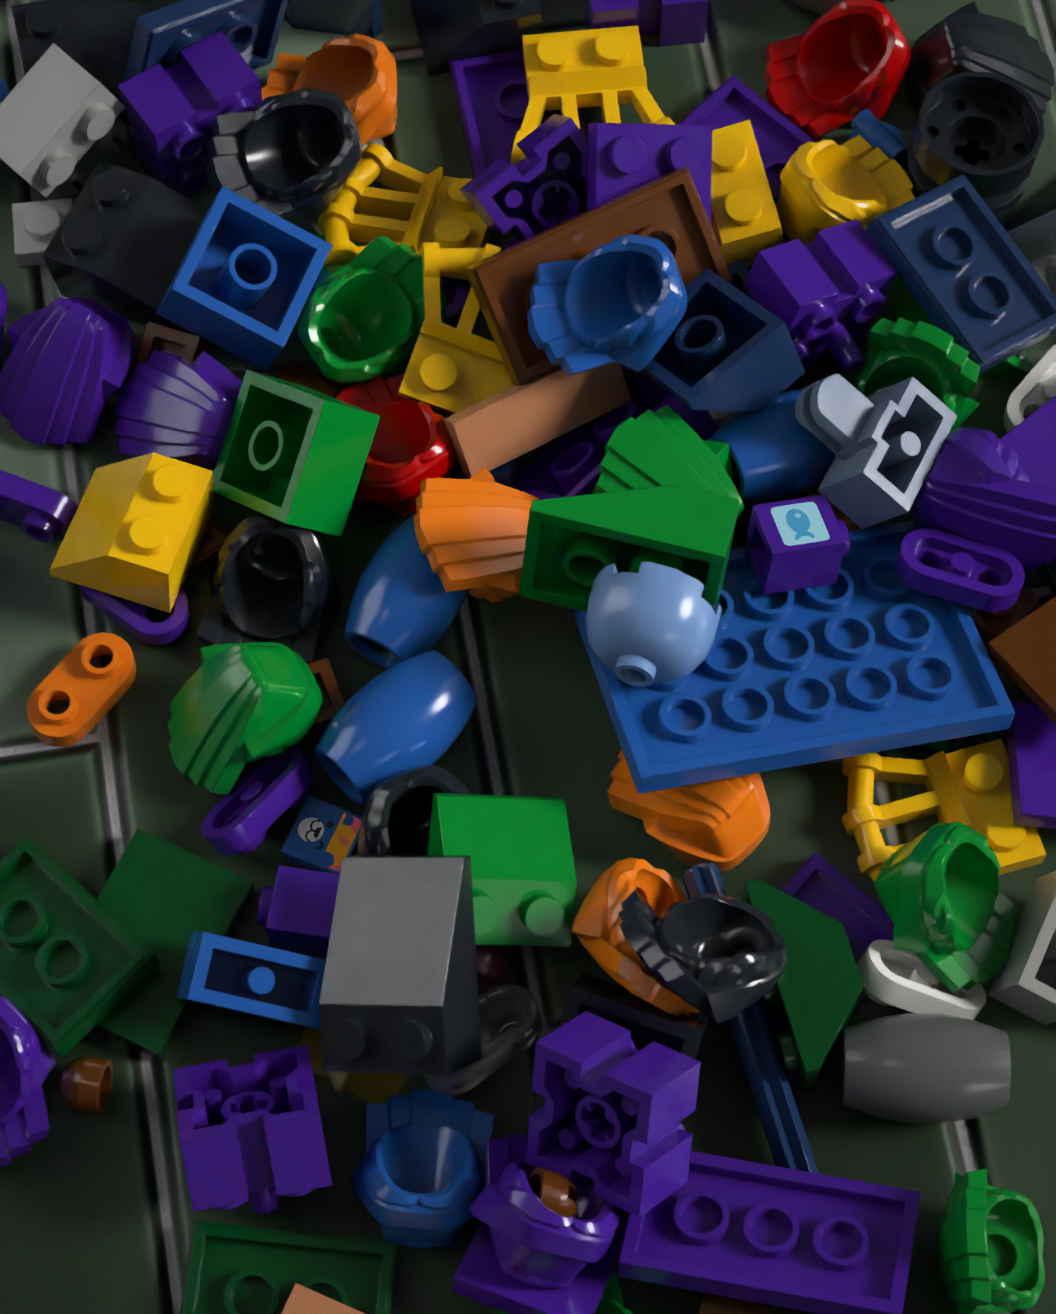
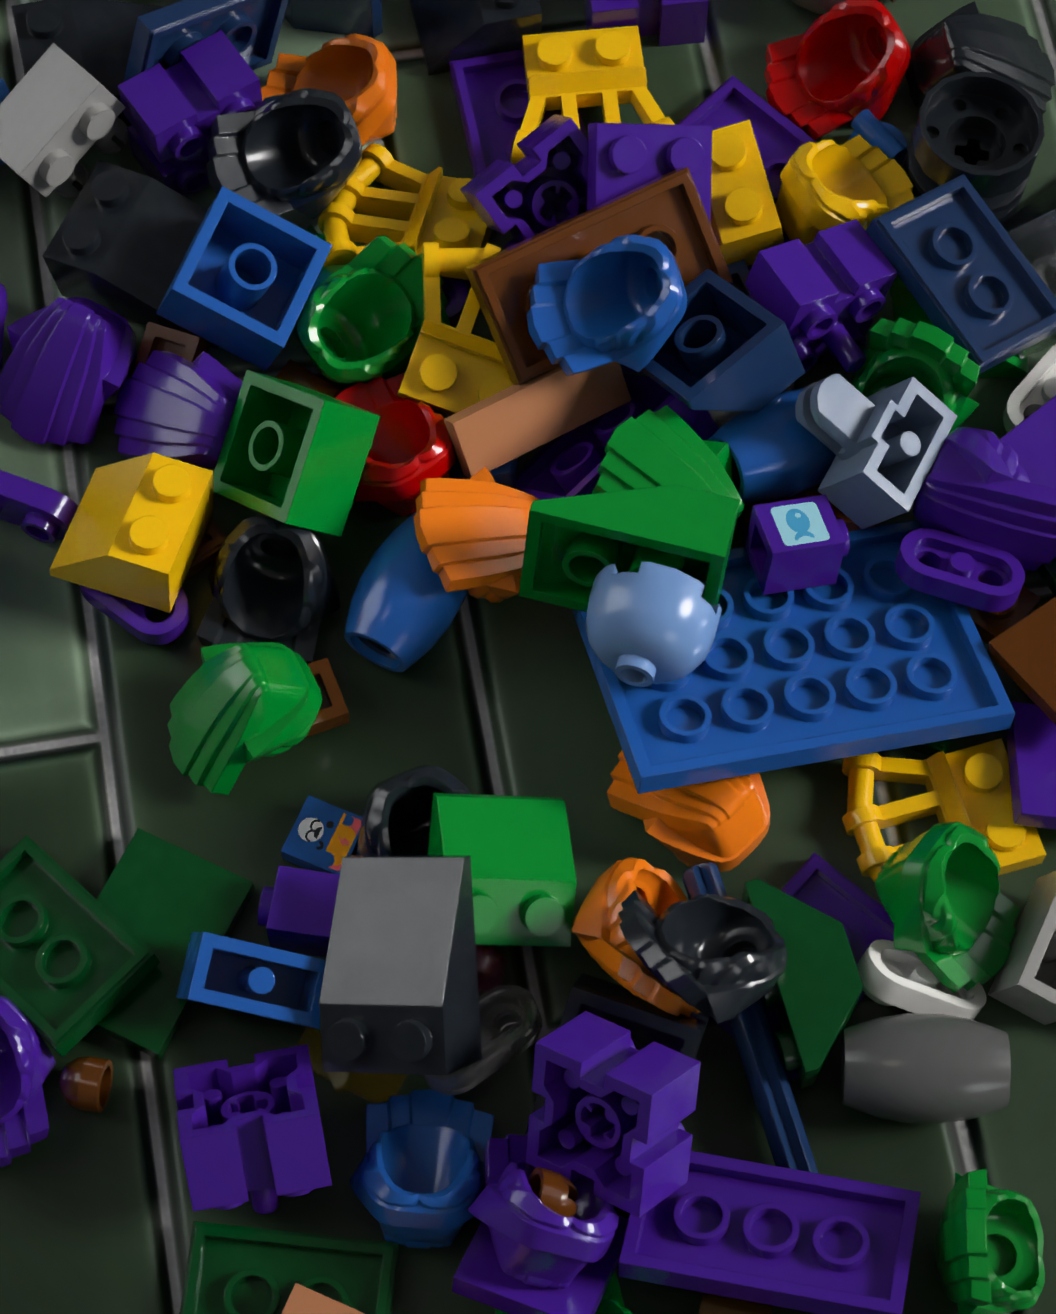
(35, 227): white plate -> none
(85, 687): orange plate -> none
(257, 801): dark purple plate -> none
(396, 724): blue piece -> none

